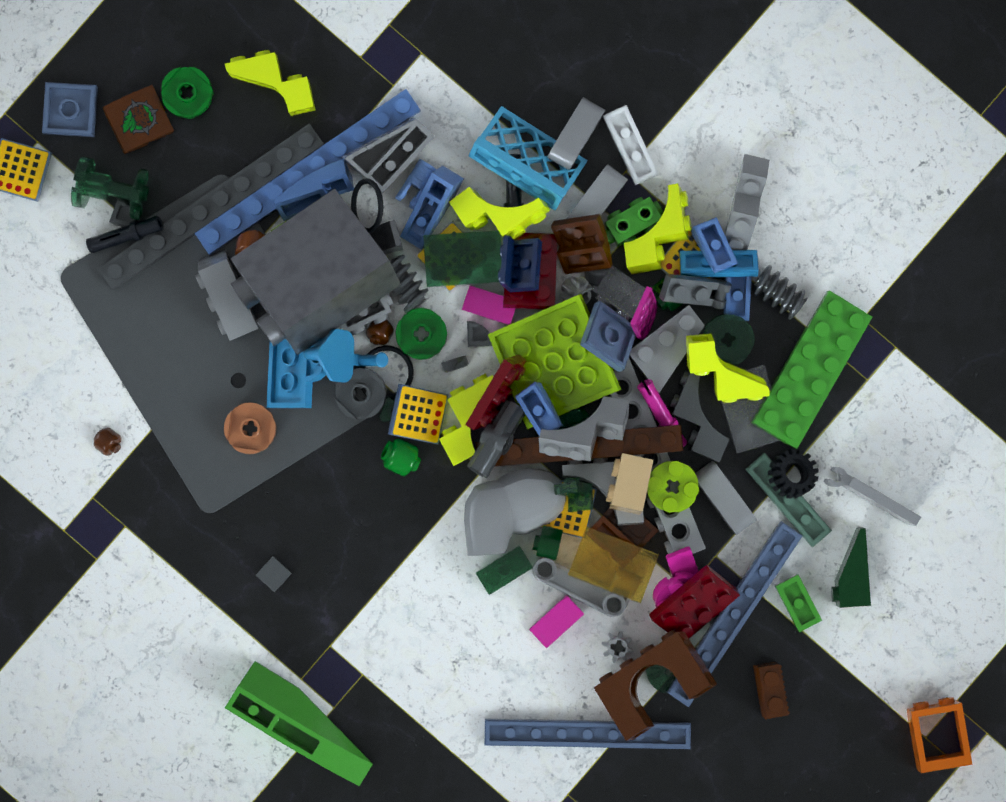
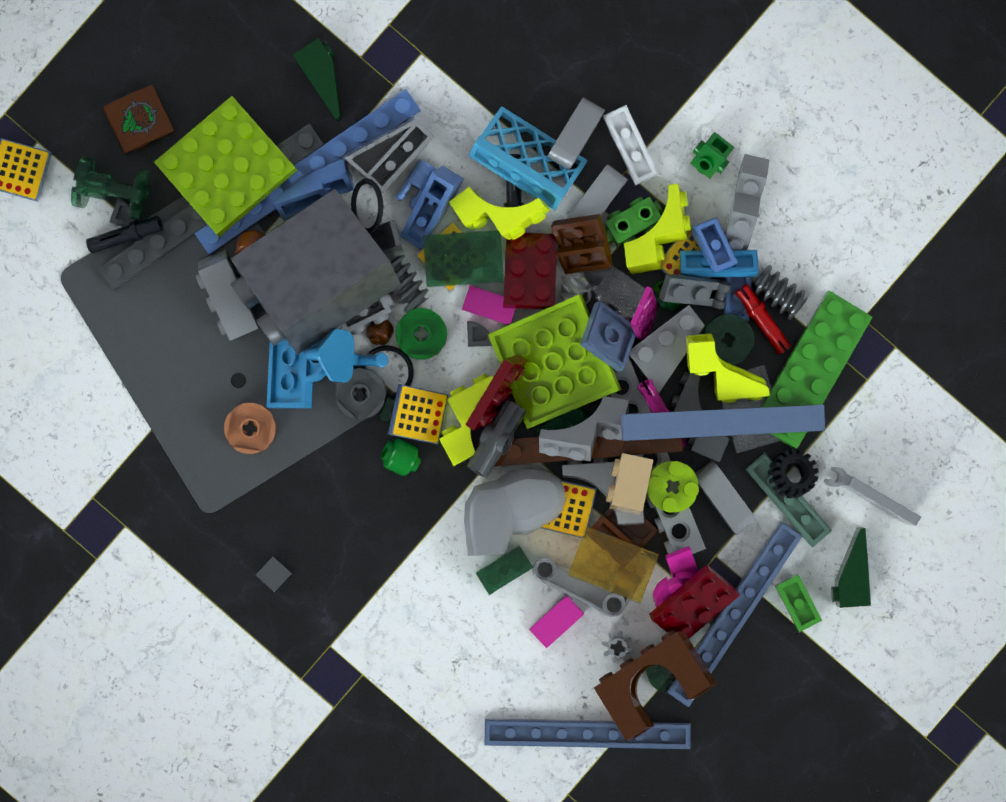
(69, 109): sand blue tile -> none
(107, 441): reddish brown piece -> none
(172, 93): green plate -> none
(225, 166): none -> lime plate
(266, 72): neon yellow arch -> none
(295, 721): bright green wedge -> none
(320, 70): none -> dark green slope
(455, 364): dark grey tile -> none
(520, 264): dark blue bracket -> none
(539, 408): medium blue slope -> none
(548, 543): dark green plate -> none
(578, 493): clear green bracket -> none
(712, 155): none -> green brick
(722, 422): none -> sand blue tile
(757, 311): none -> red pin
(771, 690): reddish brown brick -> none
(942, 761): orange window -> none

